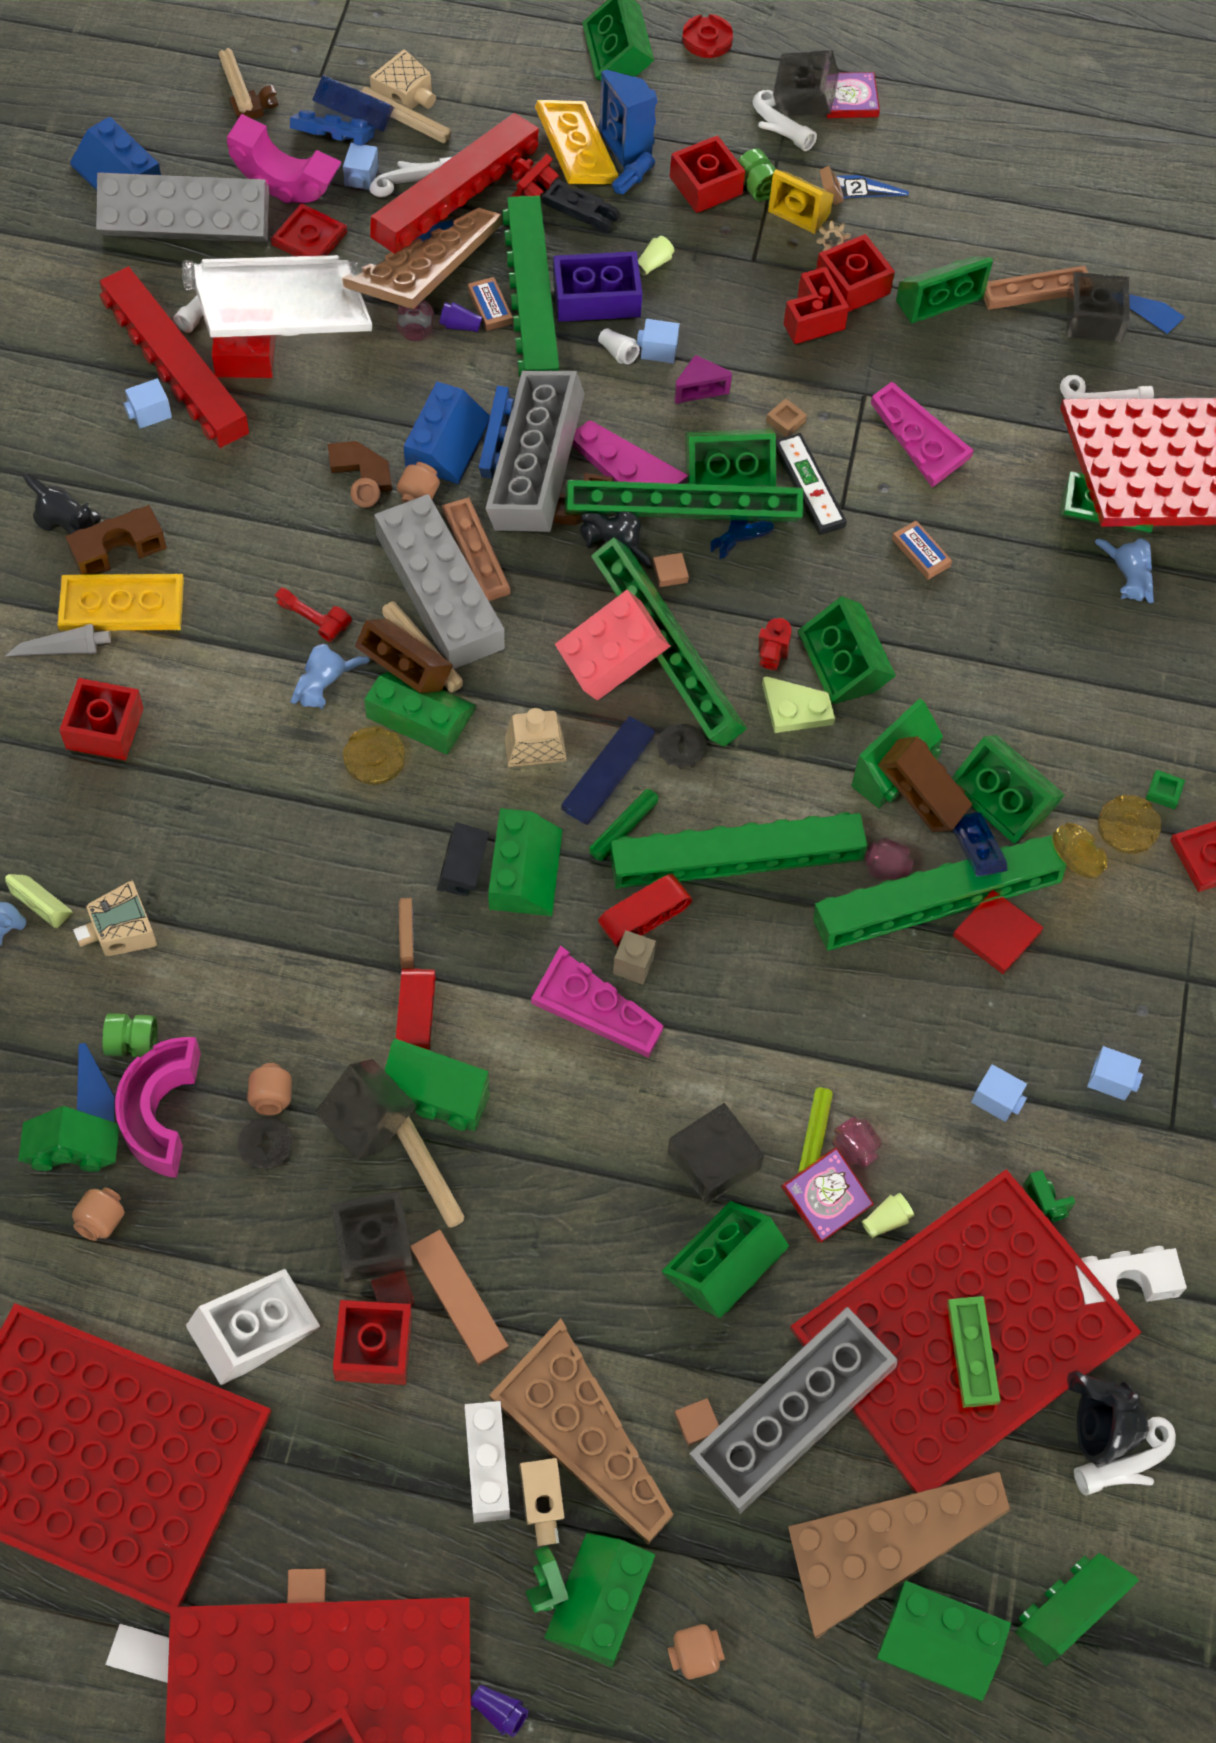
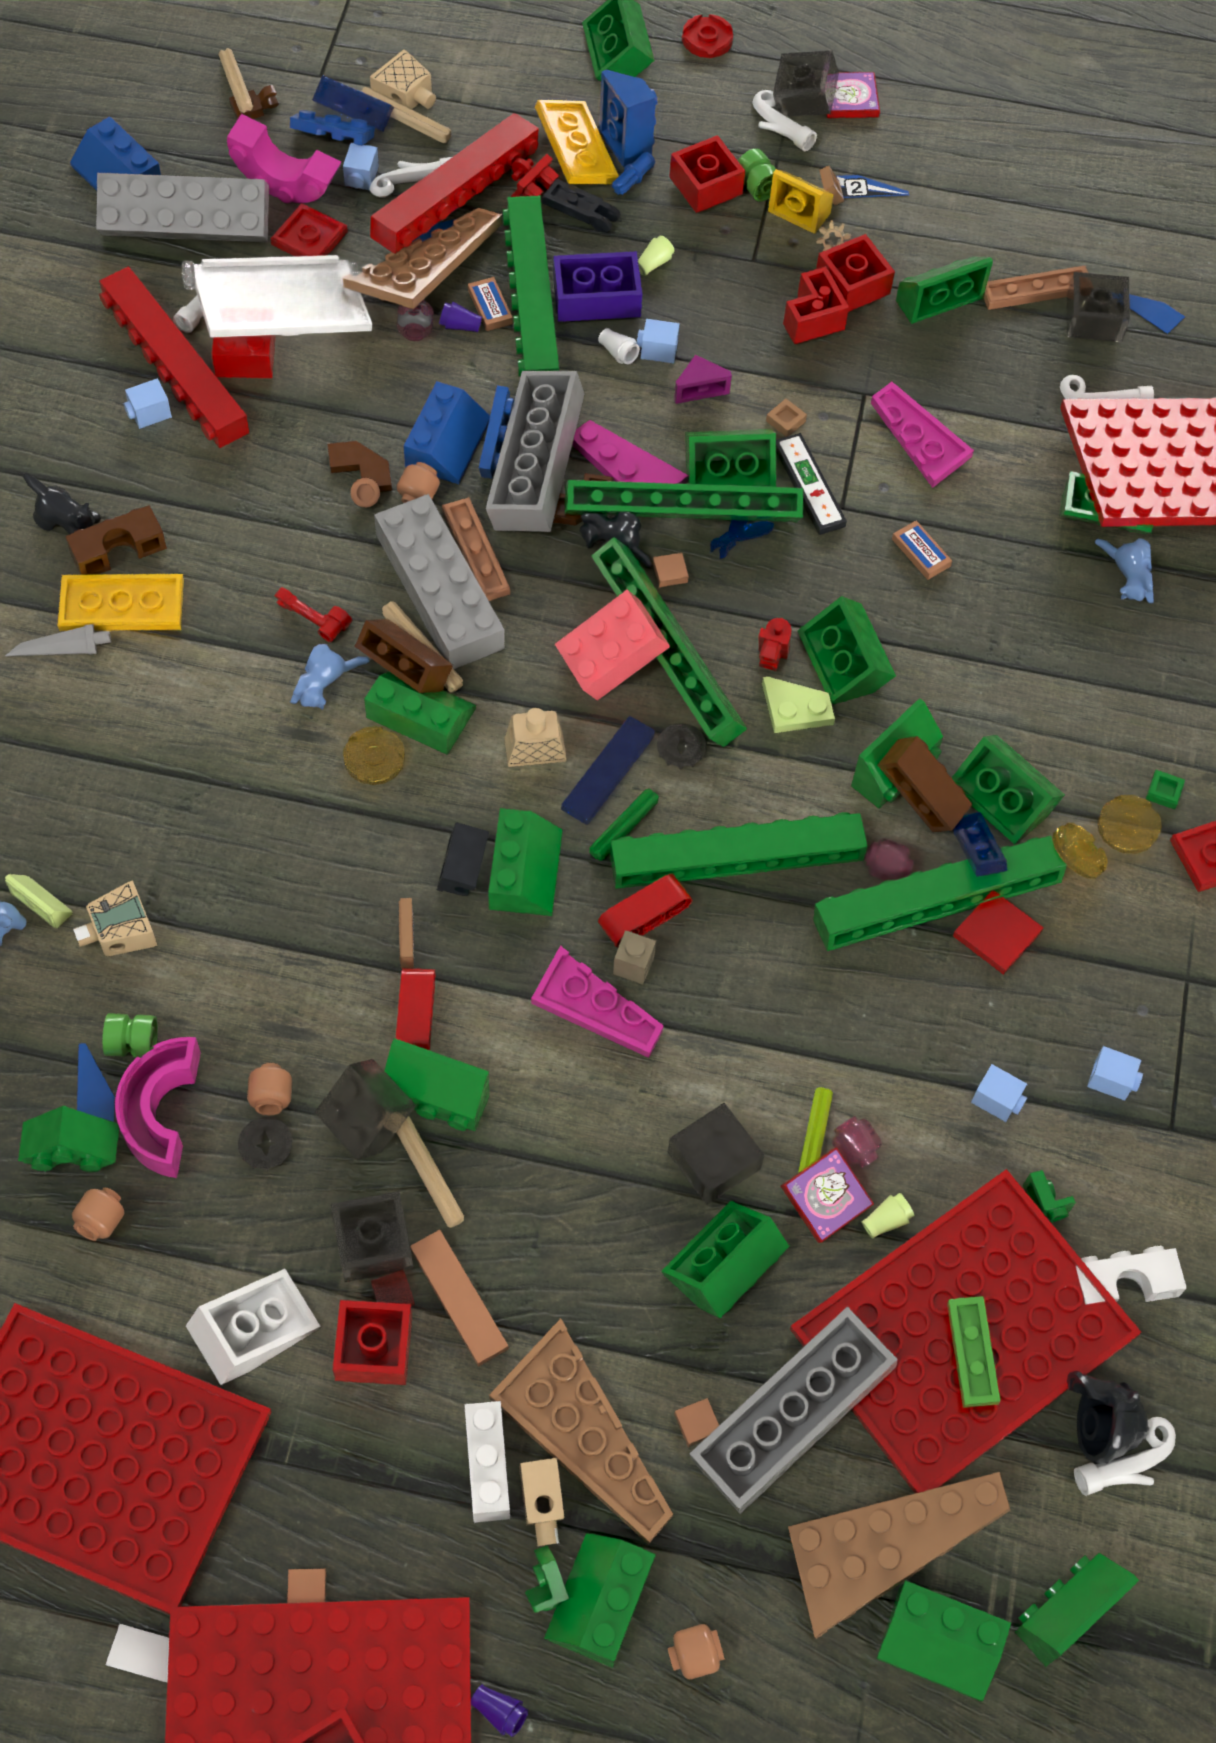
(101, 719): red brick -> none

